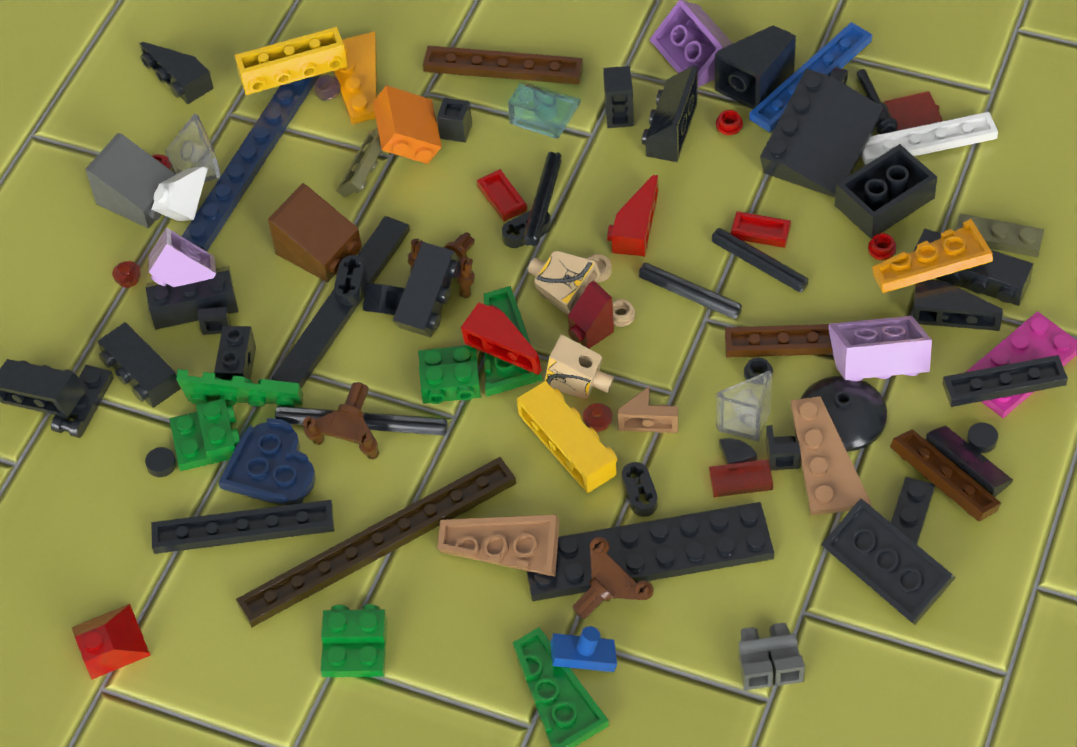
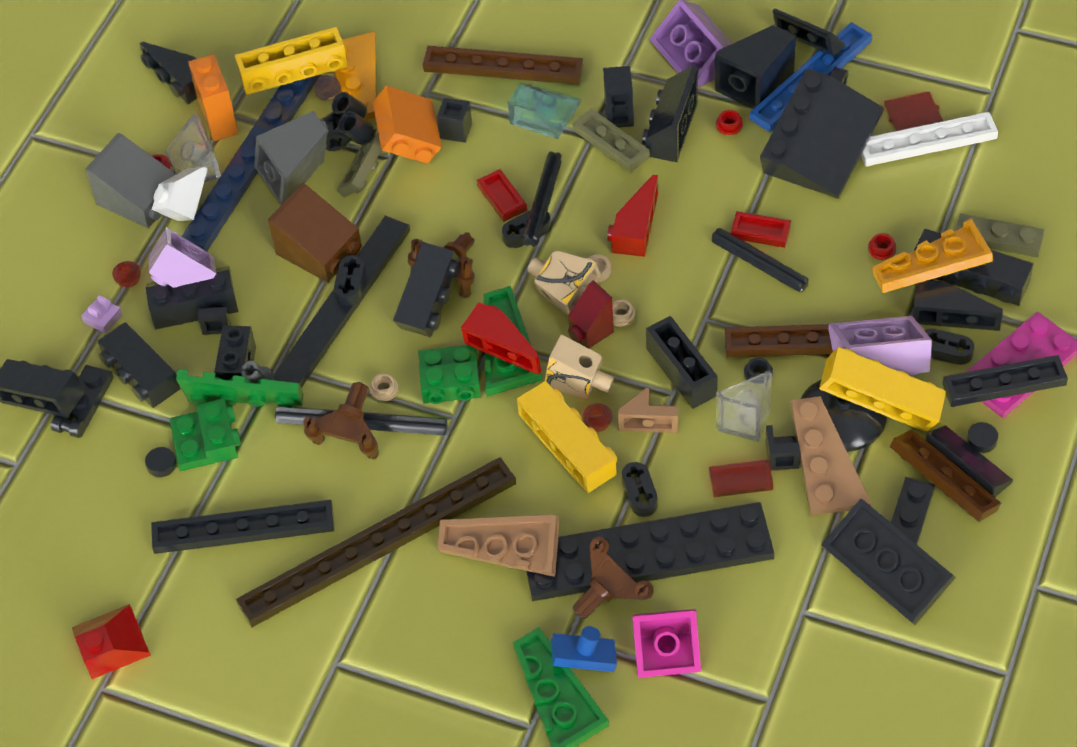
(102, 314): none -> lavender tile
(213, 97): none -> orange brick
(256, 372): none -> dark grey pin
(269, 465): dark blue plate -> none
(290, 154): none -> dark grey slope
(347, 122): none -> black piece
(354, 642): green plate -> none
(382, 298): black panel -> none
(383, 381): none -> tan plate
(611, 140): none -> olive plate
(666, 643): none -> dark pink slope
(681, 362): none -> black brick
(690, 290): black axle -> none
(736, 451): black tile -> none
(770, 658): dark grey hips -> none
(808, 33): none -> black slope
(882, 389): none -> yellow brick
(885, 191): black brick -> none
(886, 123): black pin -> none
(947, 345): none -> black beam

